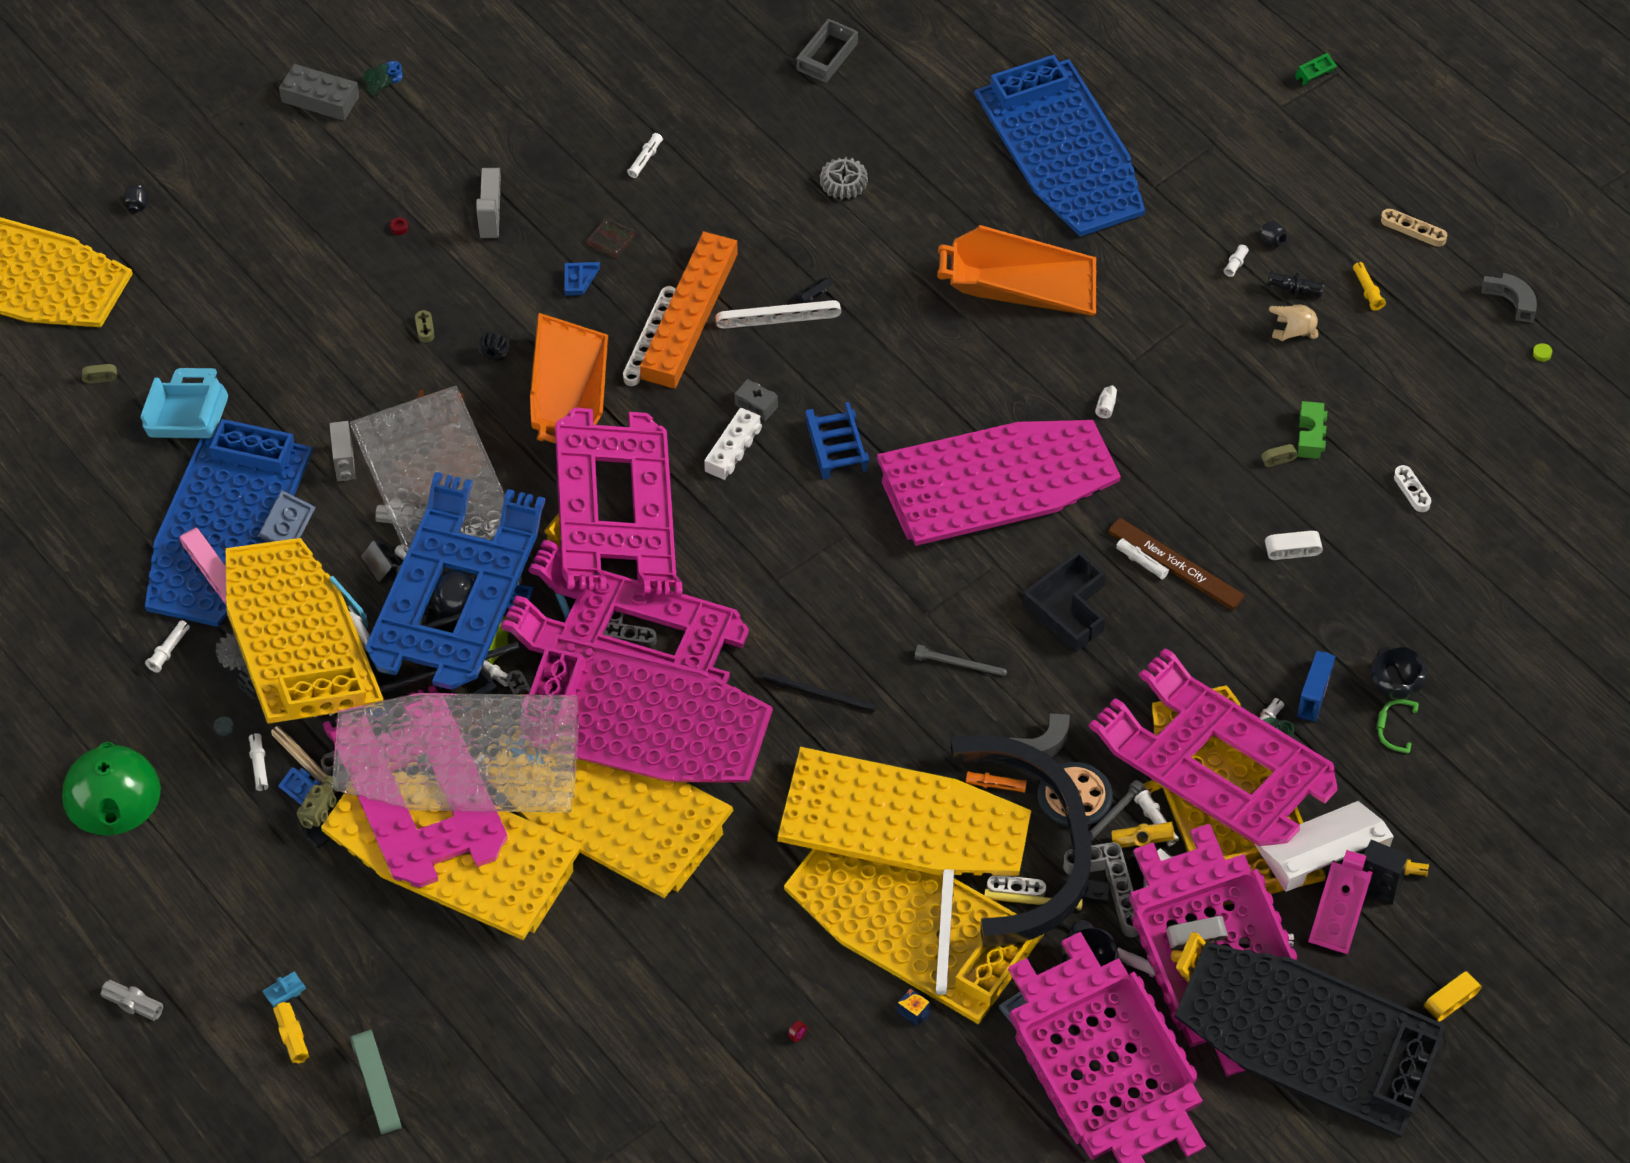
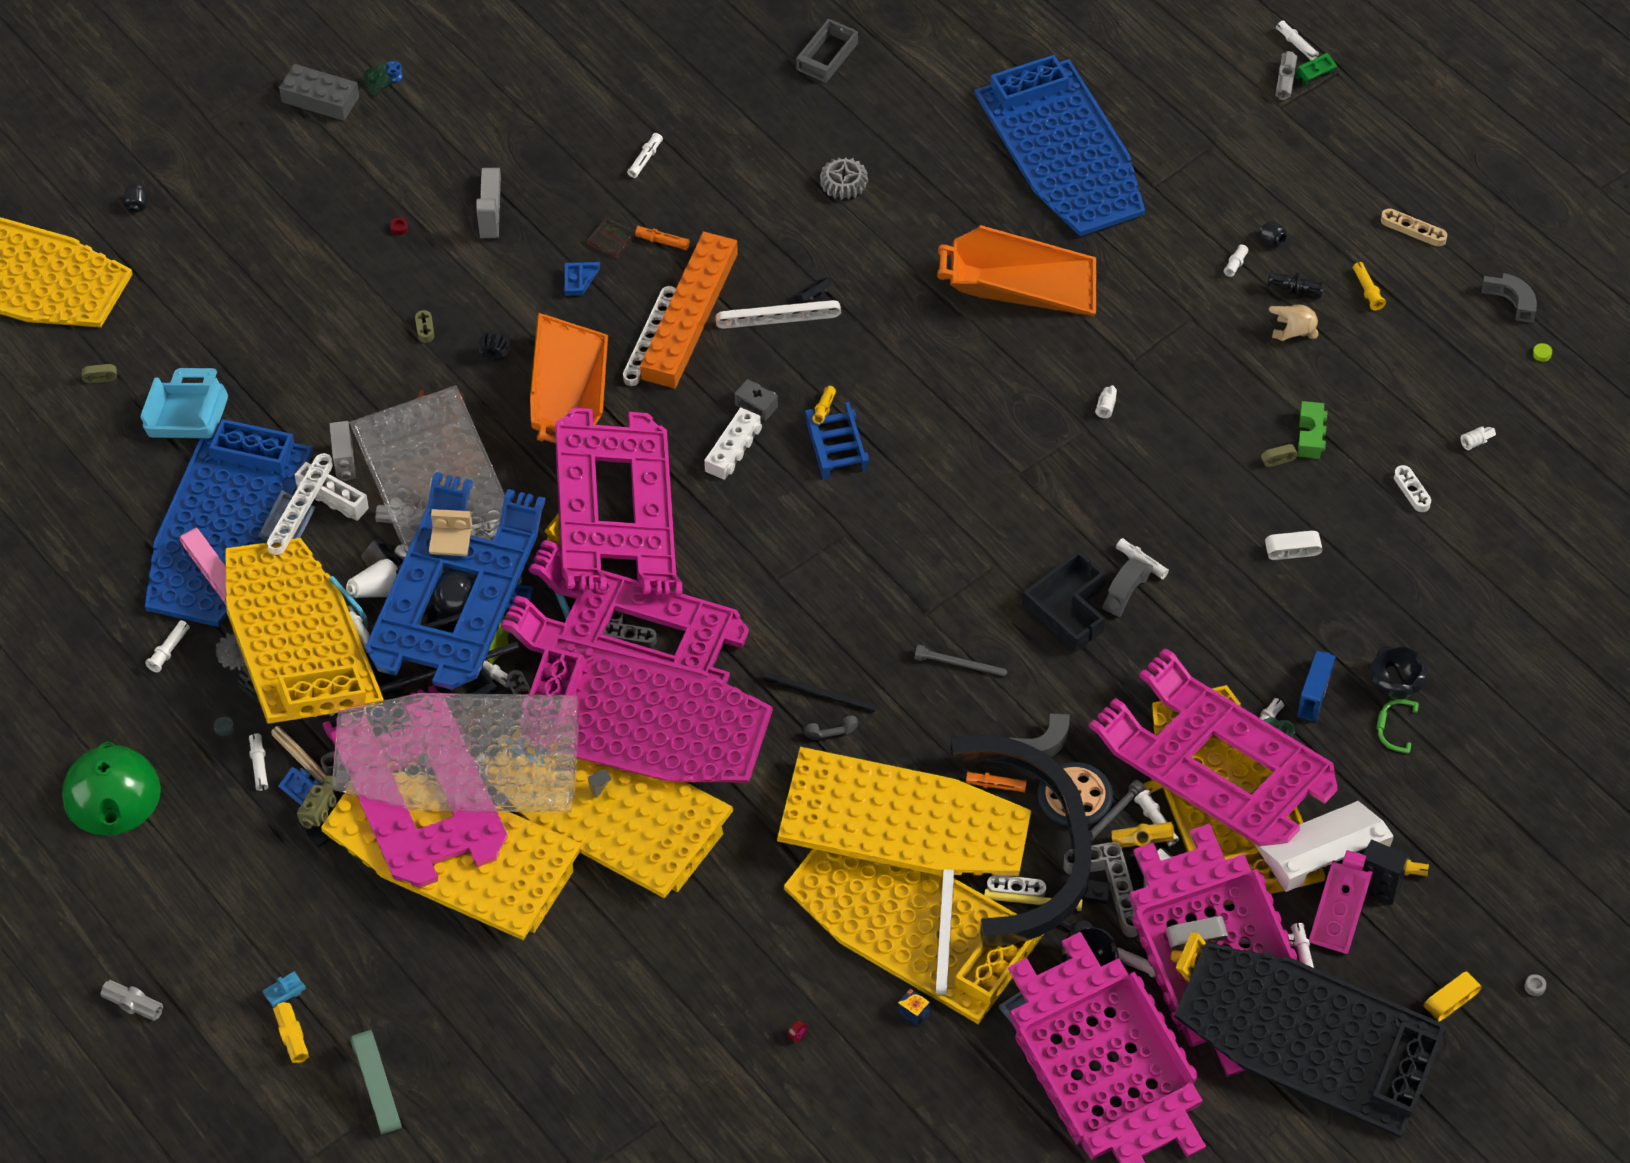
(299, 511): none -> white beam
(336, 494): none -> white brick
(373, 581): none -> white cone
(450, 532): none -> tan bracket
(598, 782): none -> dark grey slope
(660, 237): none -> orange pin
(813, 732): none -> dark grey bar
(822, 408): none -> yellow pin
(994, 477): dark pink wing -> none
(1128, 578): none -> dark grey arch
(1178, 564): reddish brown tile -> none
(1286, 75): none -> light grey piece
(1291, 35): none -> white pin
(1302, 944): none -> white pin
(1477, 437): none -> white hinge
(1535, 985): none -> light grey tile

